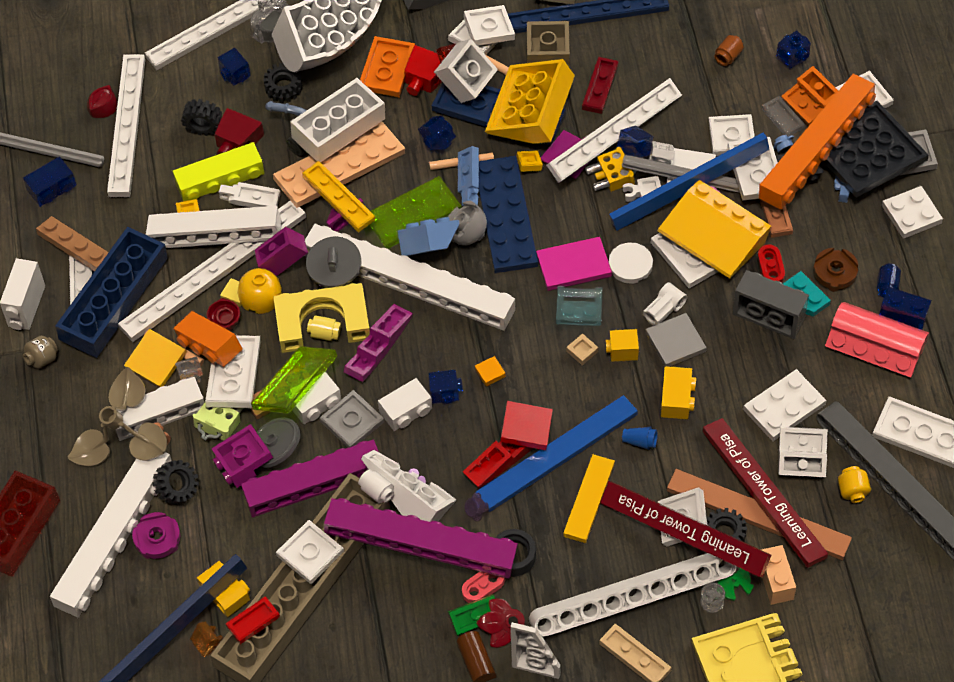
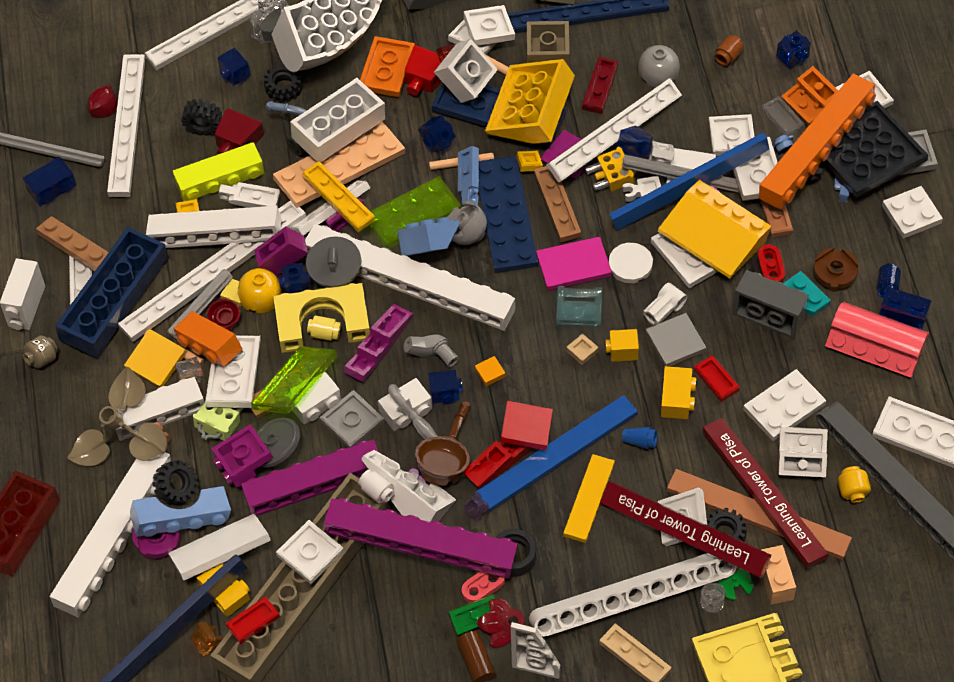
(153, 517): none -> medium blue arch
(204, 298): none -> light grey axle
(219, 547): none -> white tile
(294, 278): none -> clear blue brick
(326, 210): none -> white tile
(405, 406): none -> light grey piece
(431, 346): none -> light grey arm
(442, 457): none -> reddish brown piece
(557, 205): none -> medium nougat plate
(658, 65): none -> light grey cylinder
(716, 378): none -> red tile

